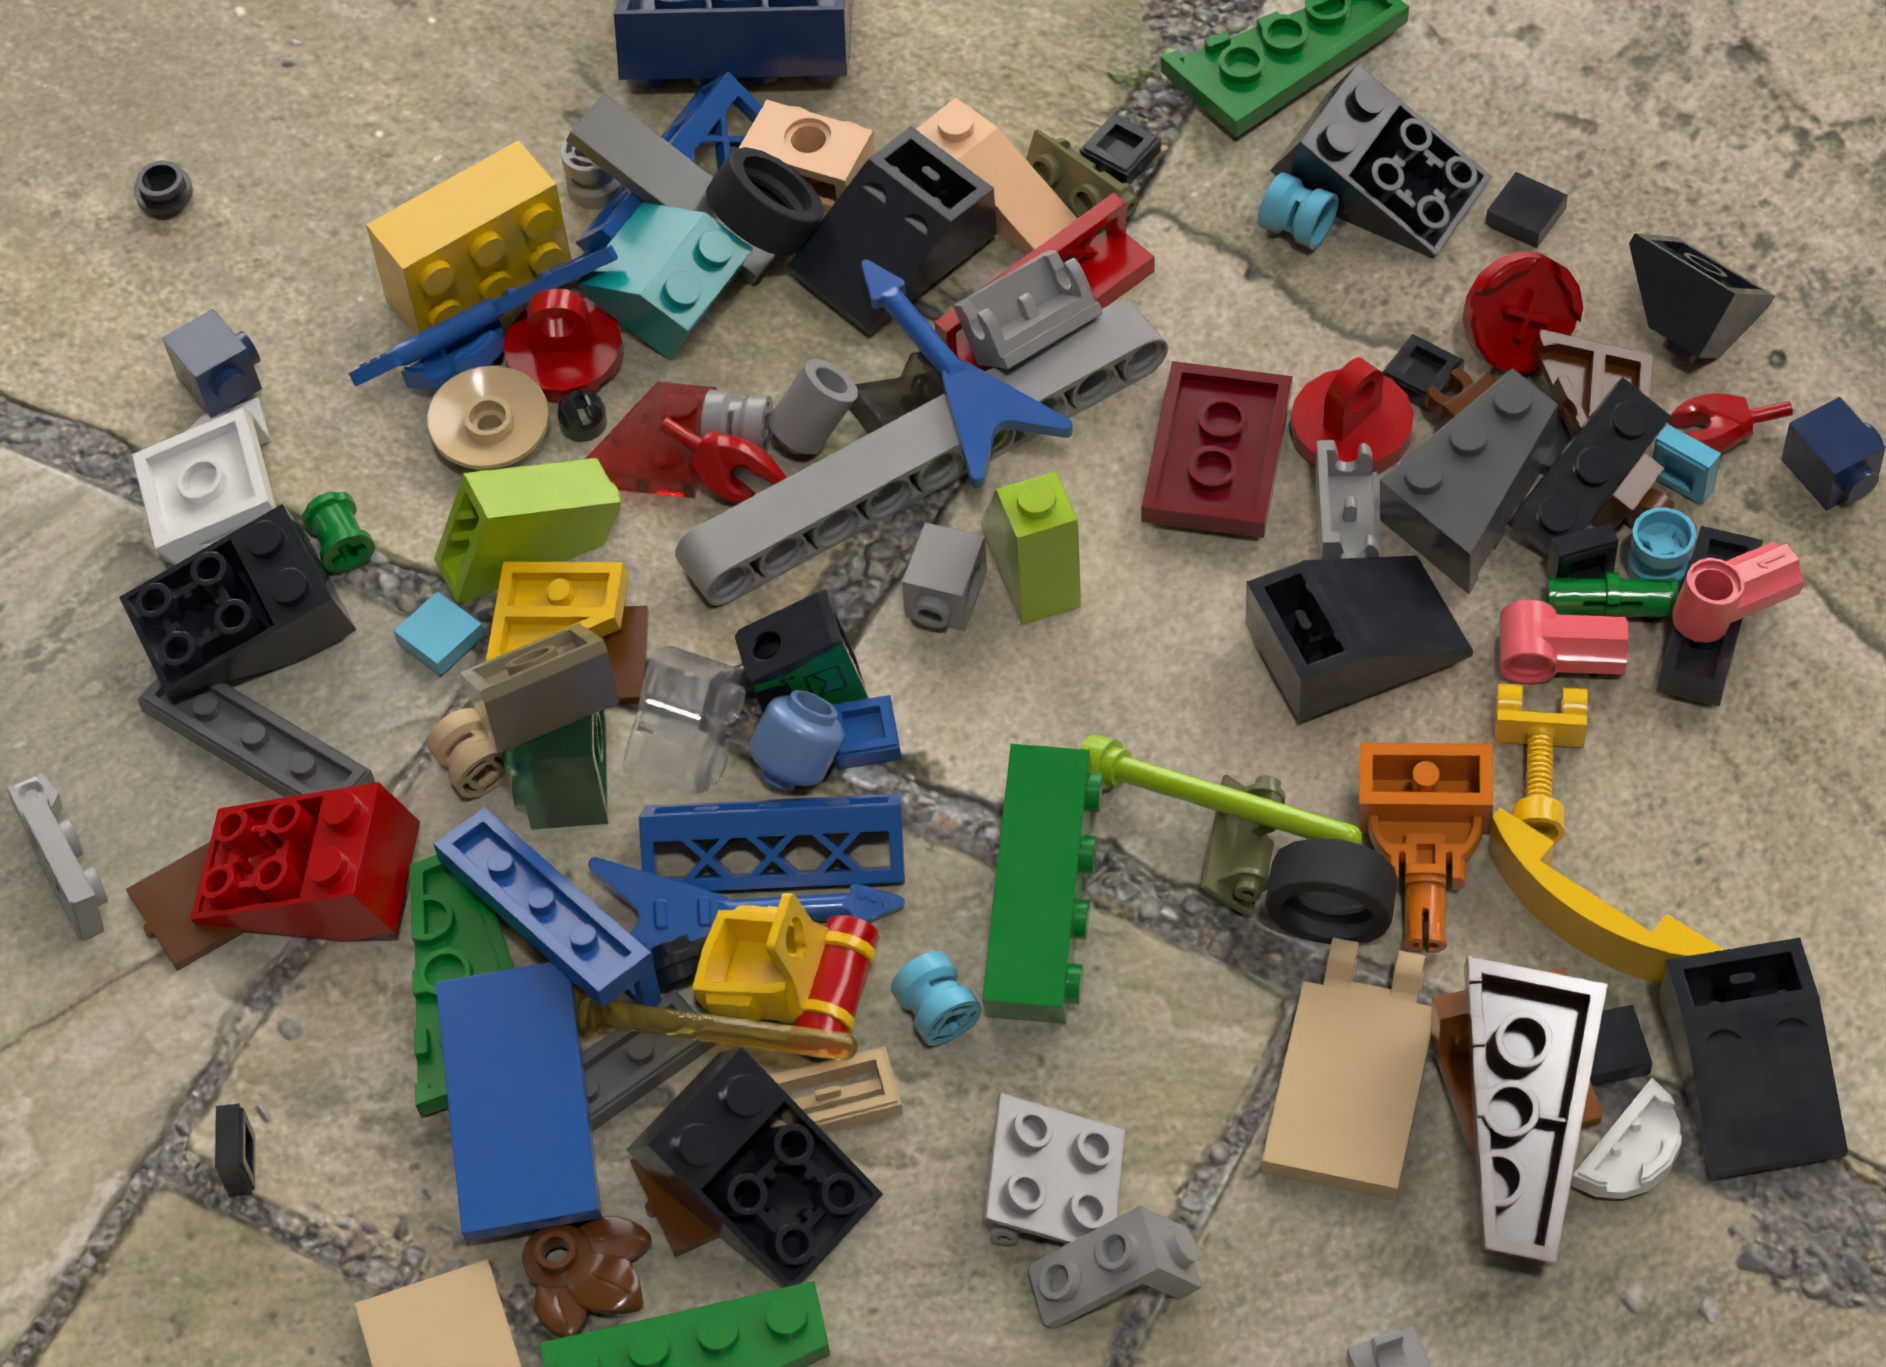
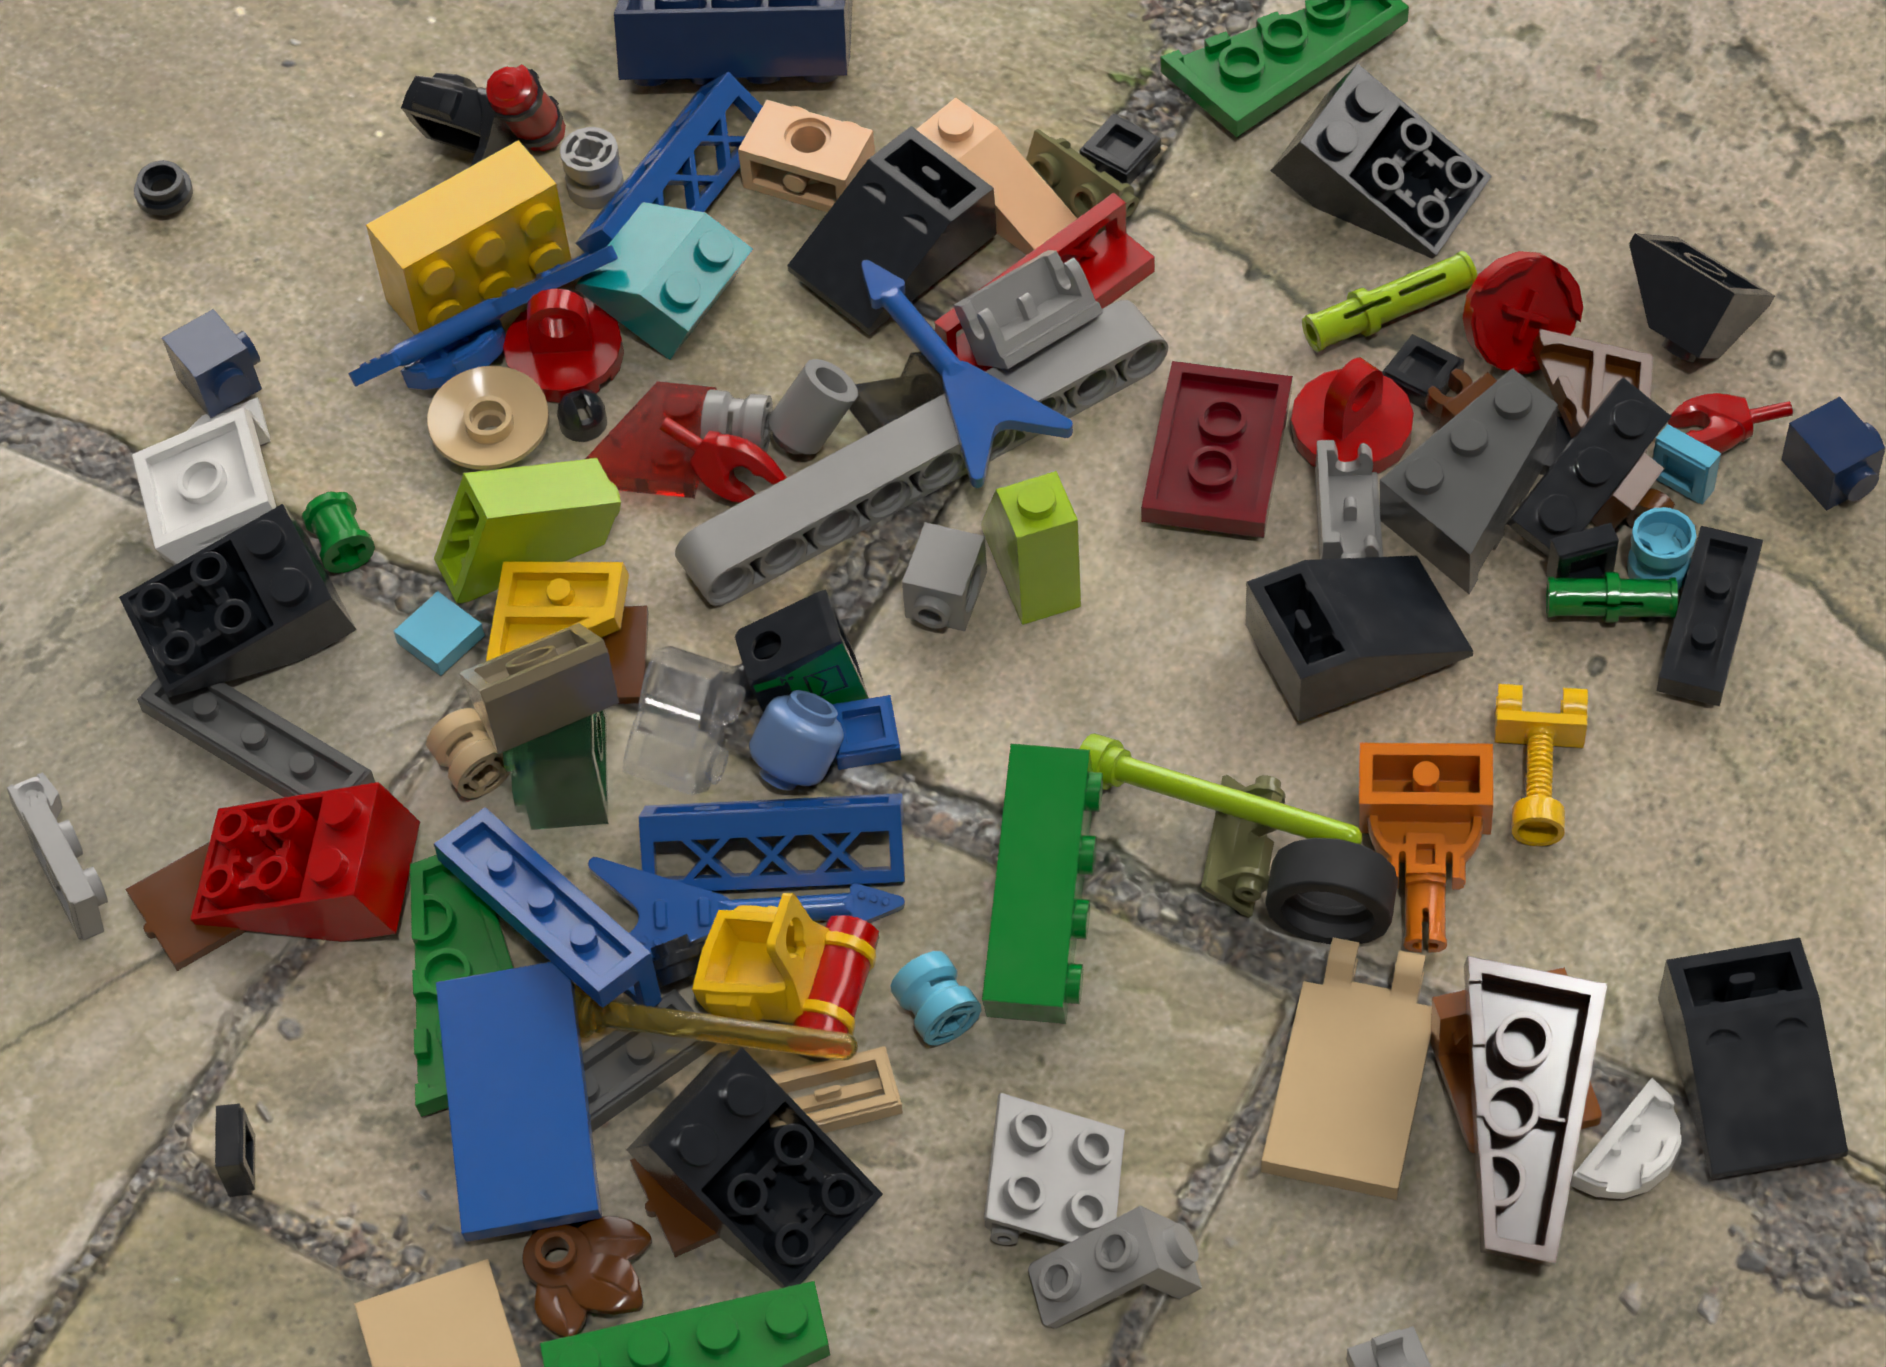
(488, 118): none -> black piece
(650, 167): tile -> none
(764, 201): black tyre -> none
(1298, 210): medium azure wheel -> none
(1361, 305): none -> lime pin
(1526, 209): black tile -> none
(1541, 643): coral piece -> none
(1577, 915): yellow slope -> none
(1620, 1047): black tile -> none
(1729, 590): coral piece -> none

